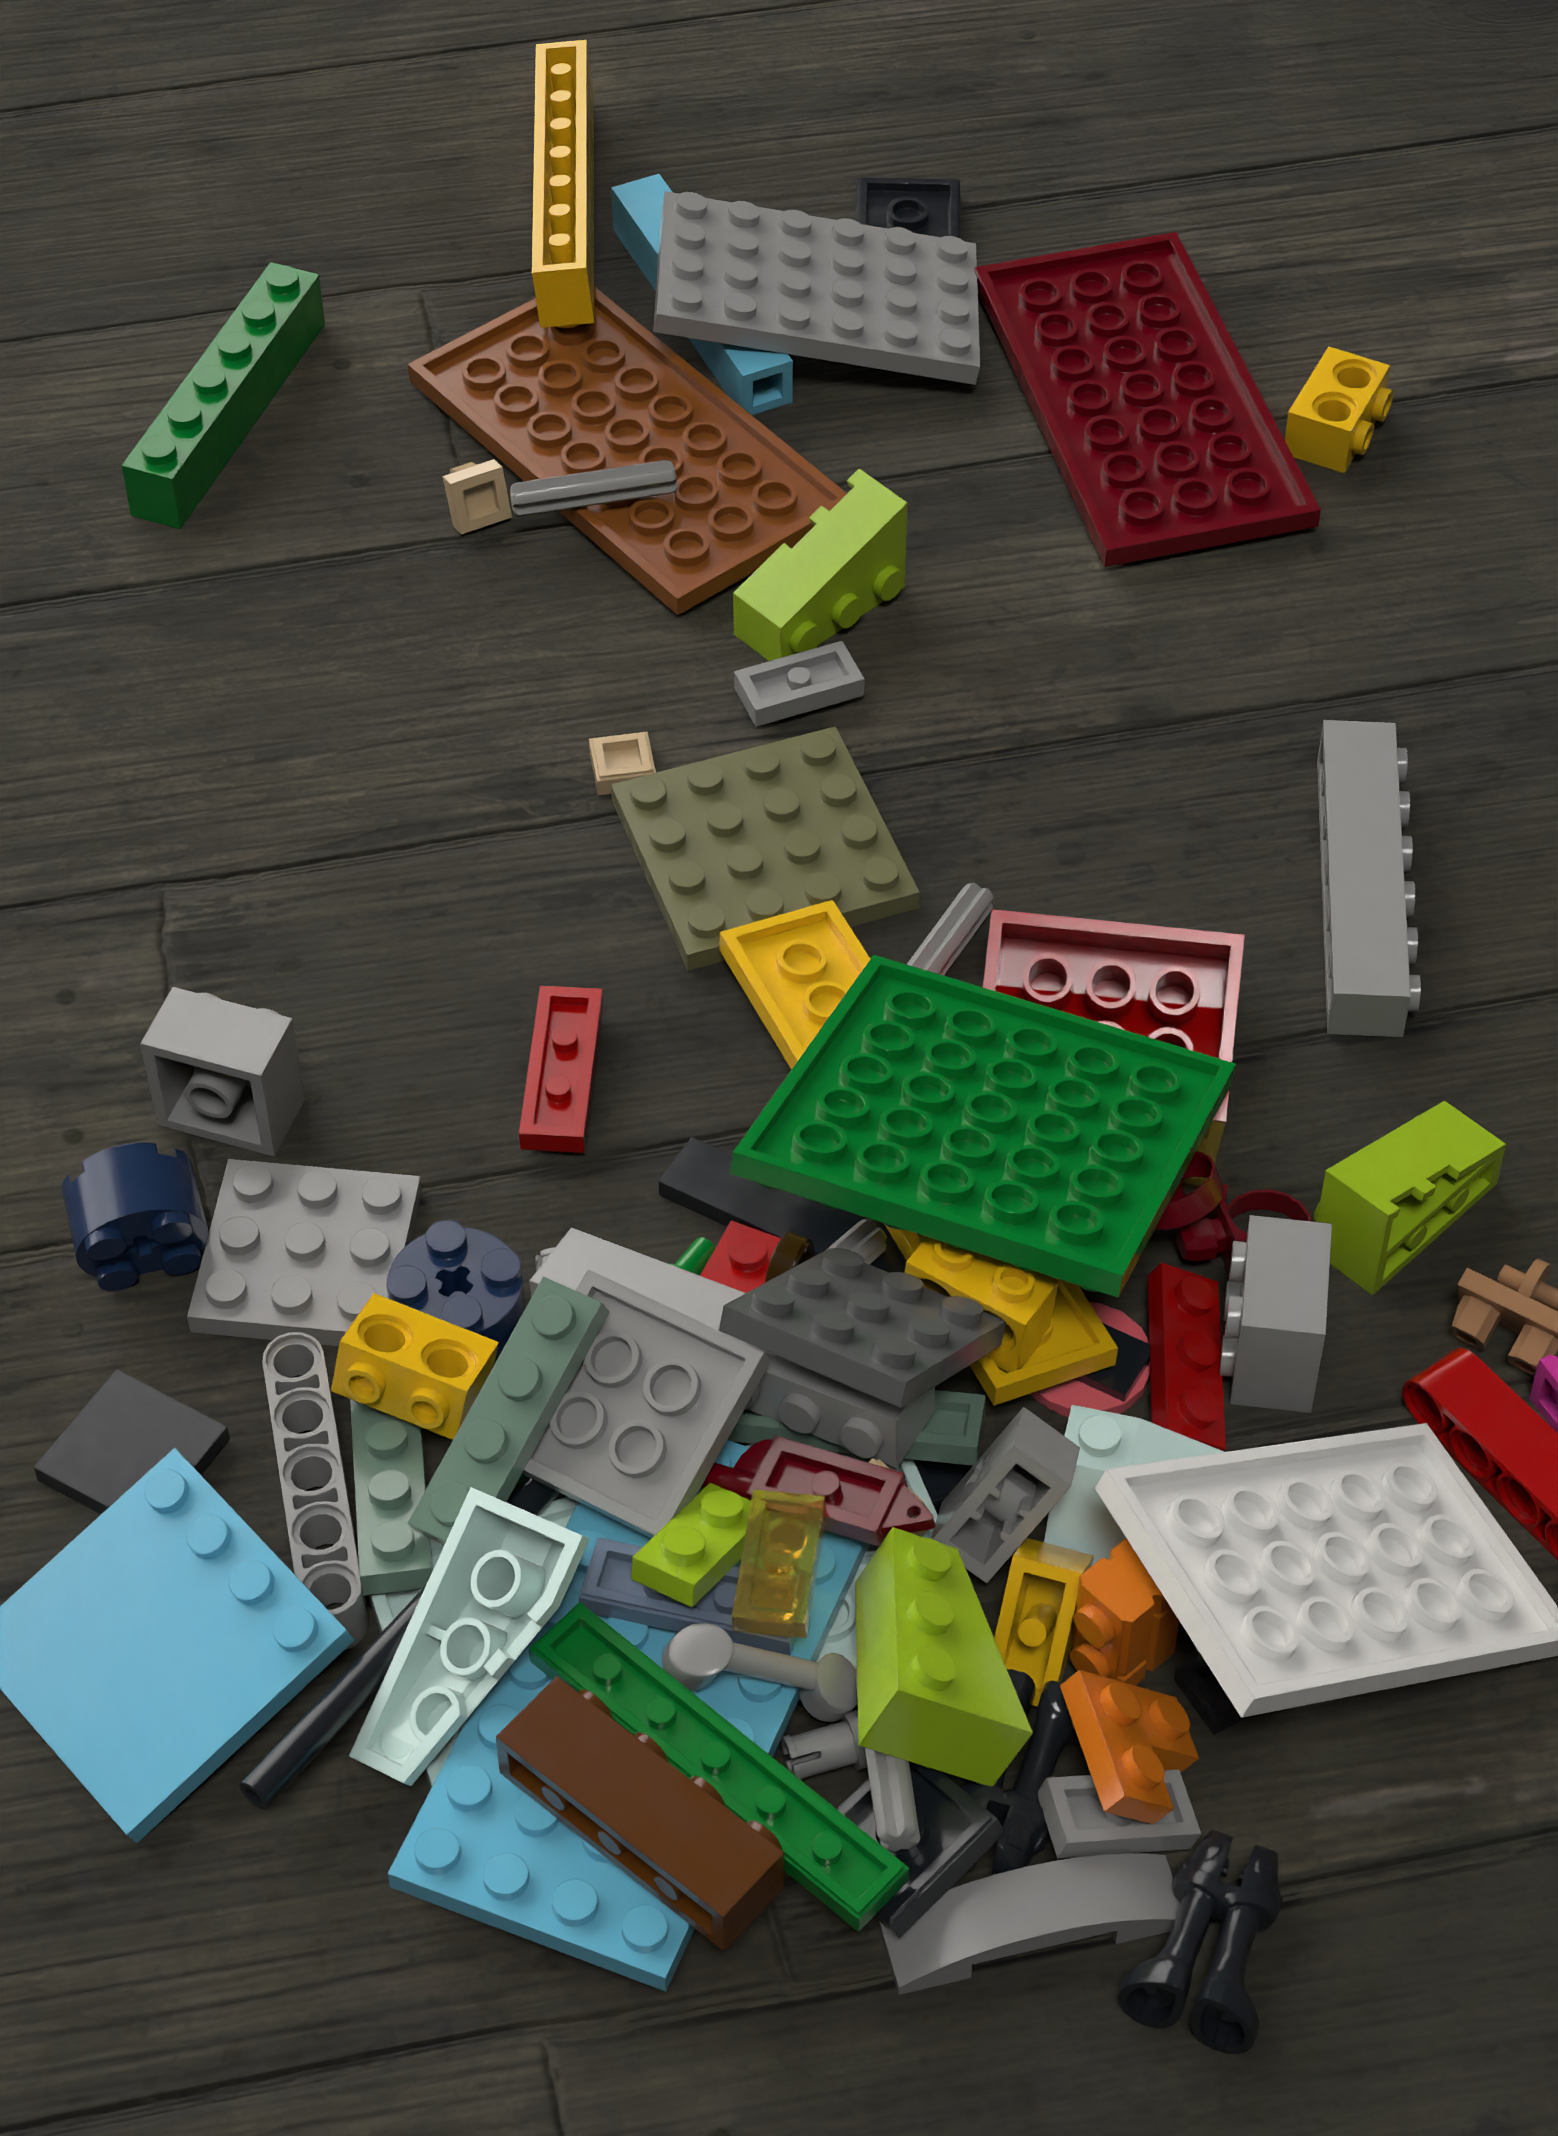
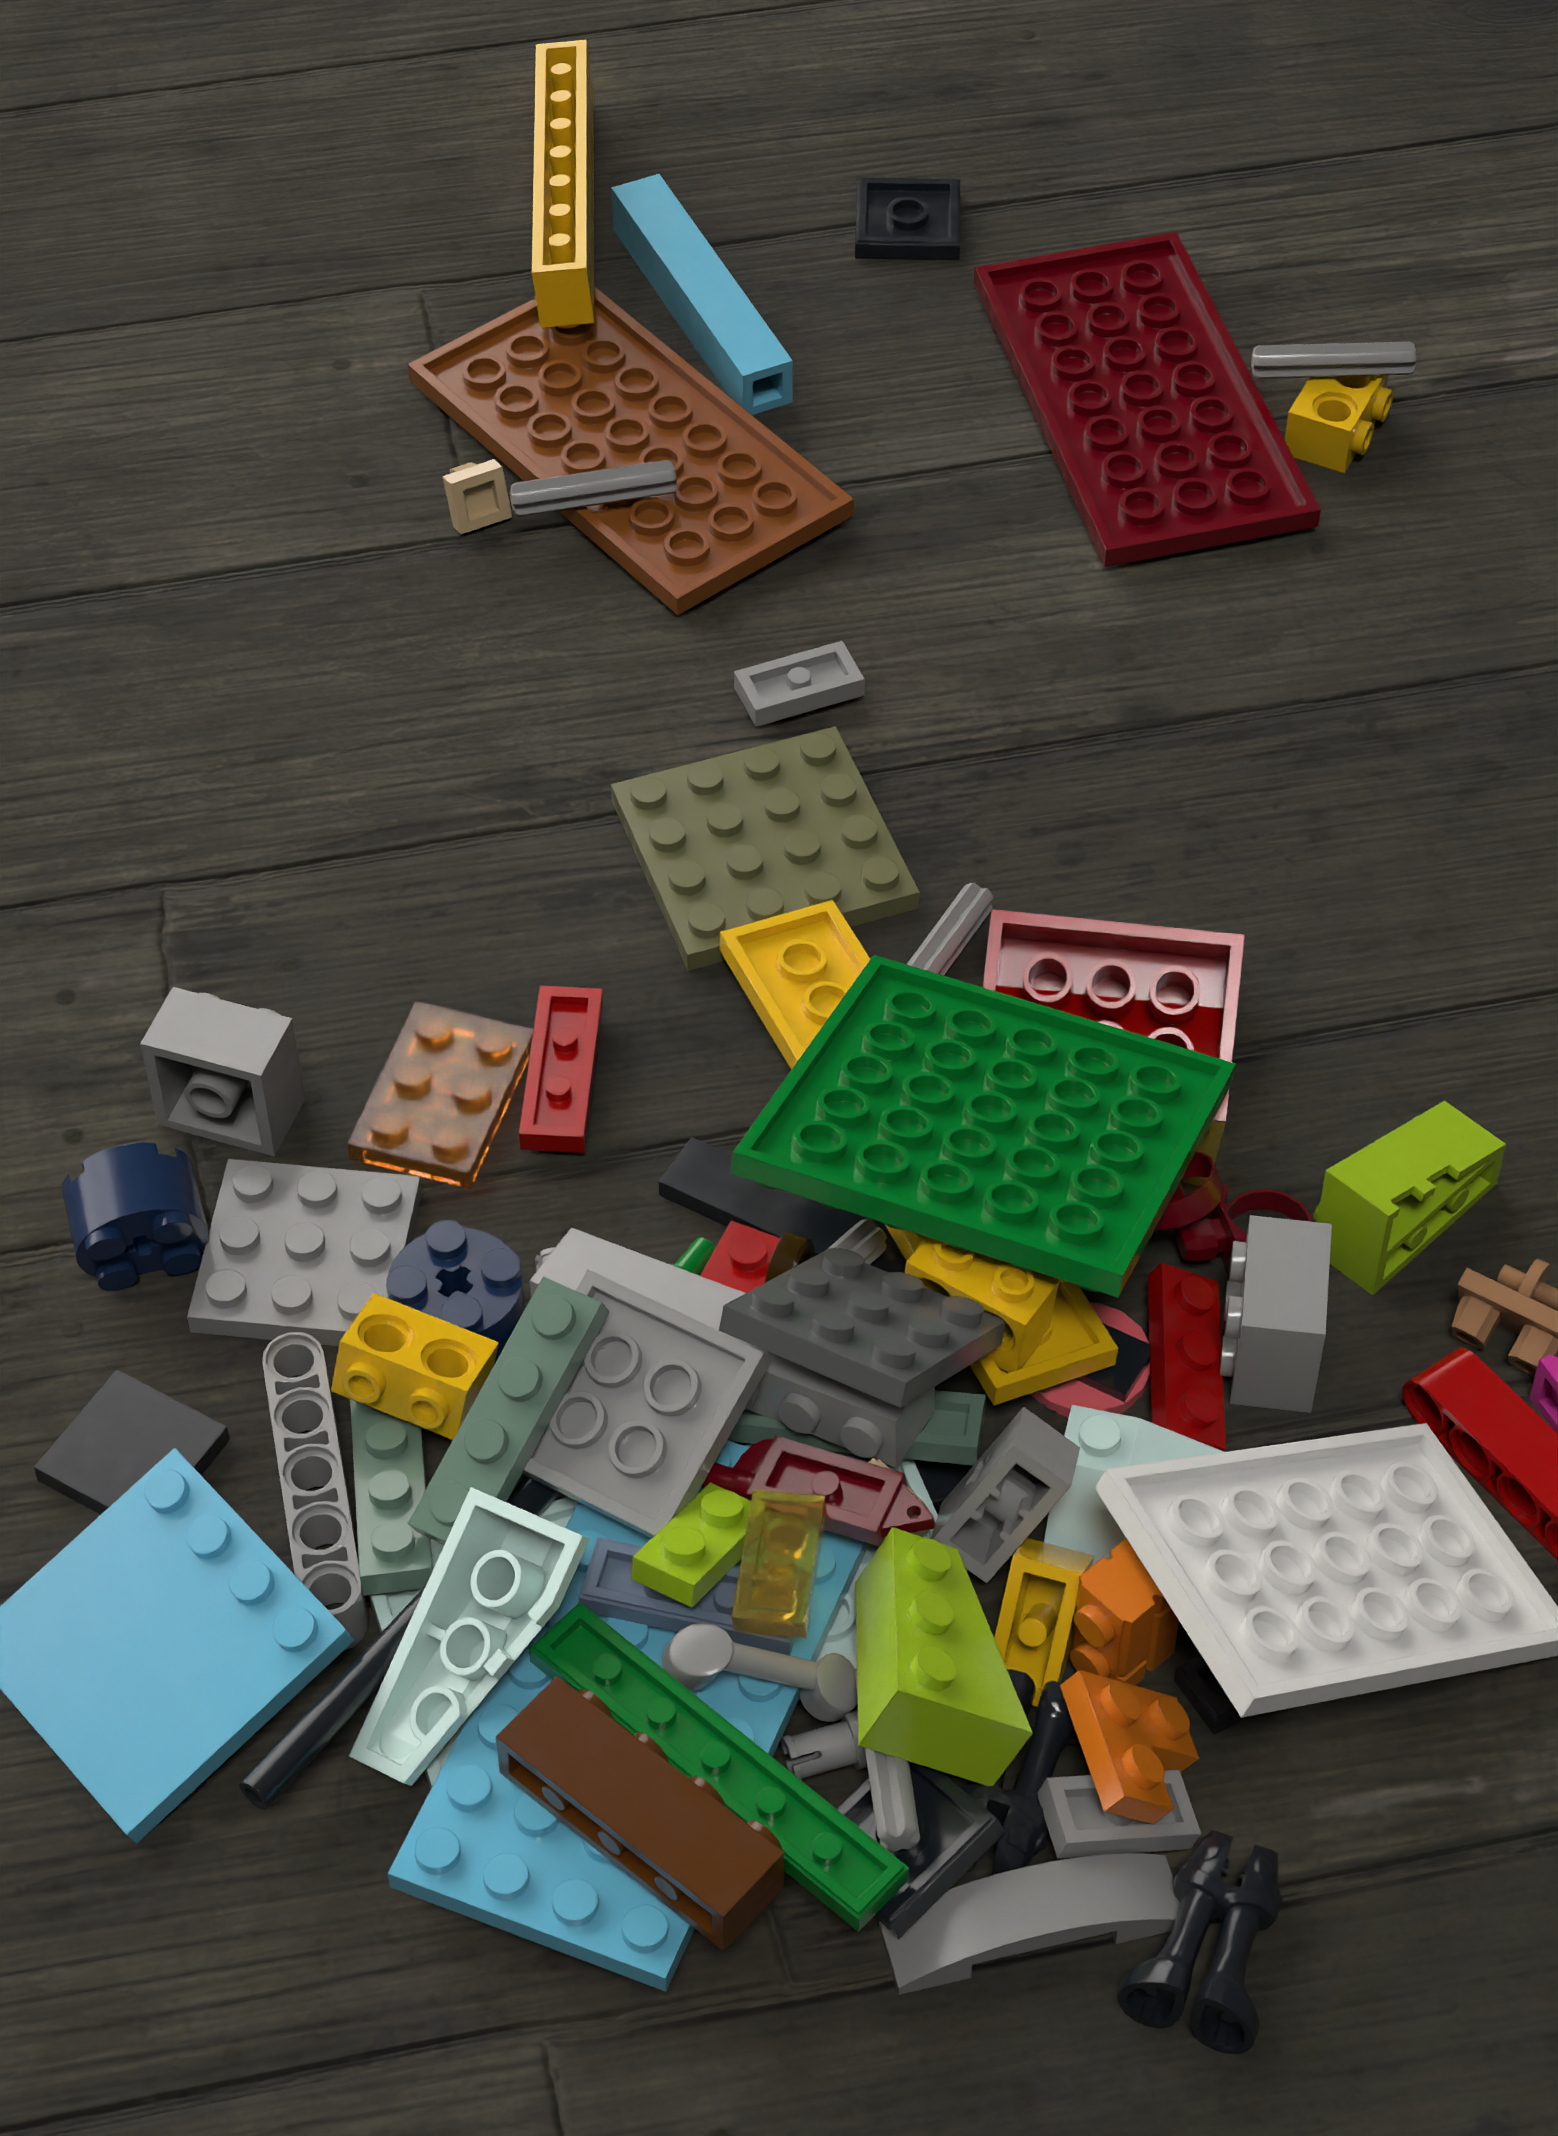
(223, 396): green brick -> none
(441, 1095): none -> clear orange plate
(620, 759): tan tile -> none
(817, 287): light grey plate -> none
(829, 577): lime wedge -> none
(1333, 360): none -> light grey axle
(1364, 880): light grey brick -> none

